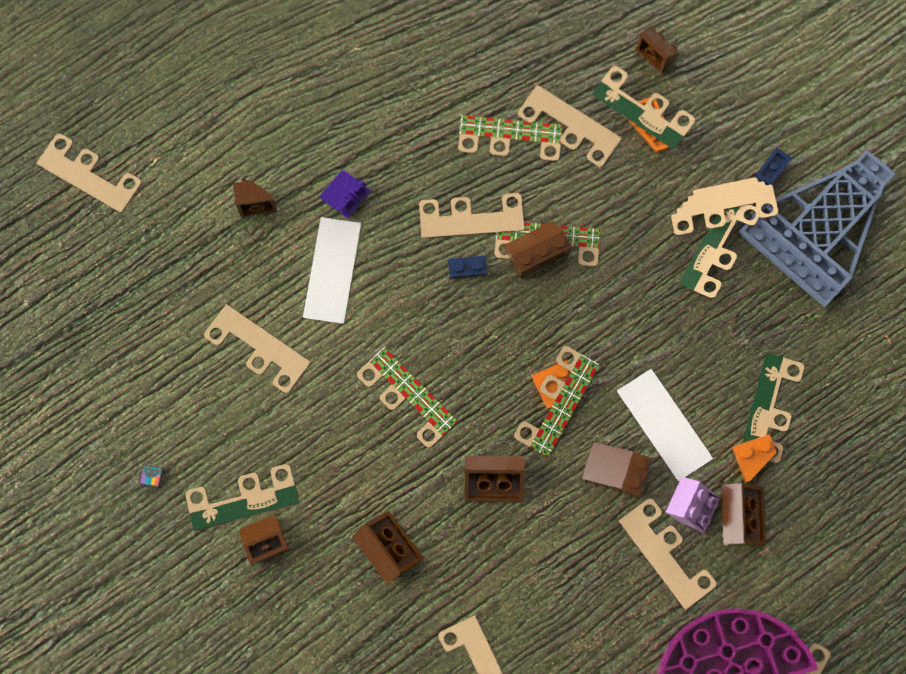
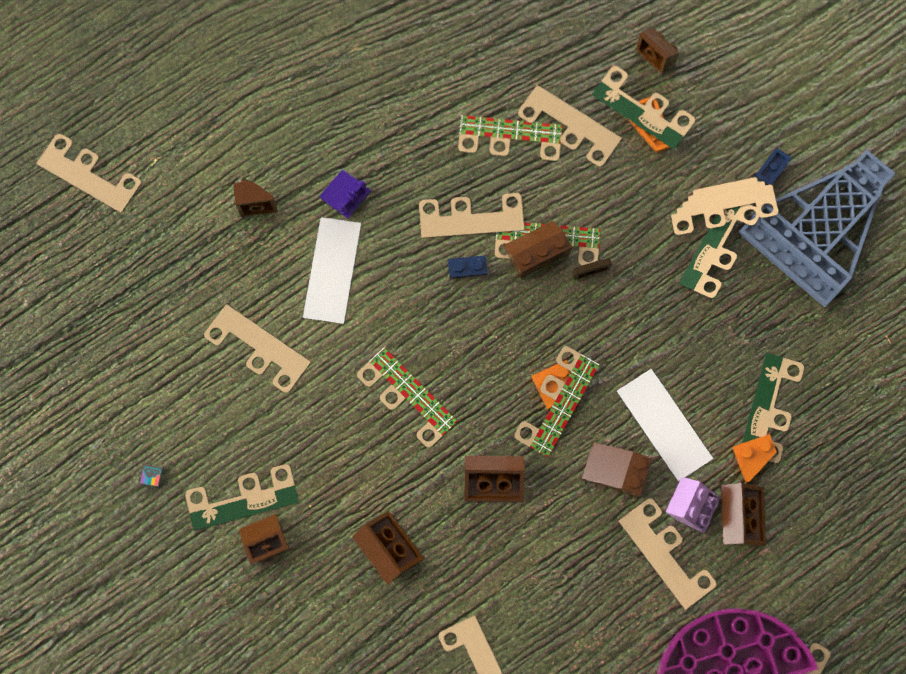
(591, 268): none -> dark brown tile

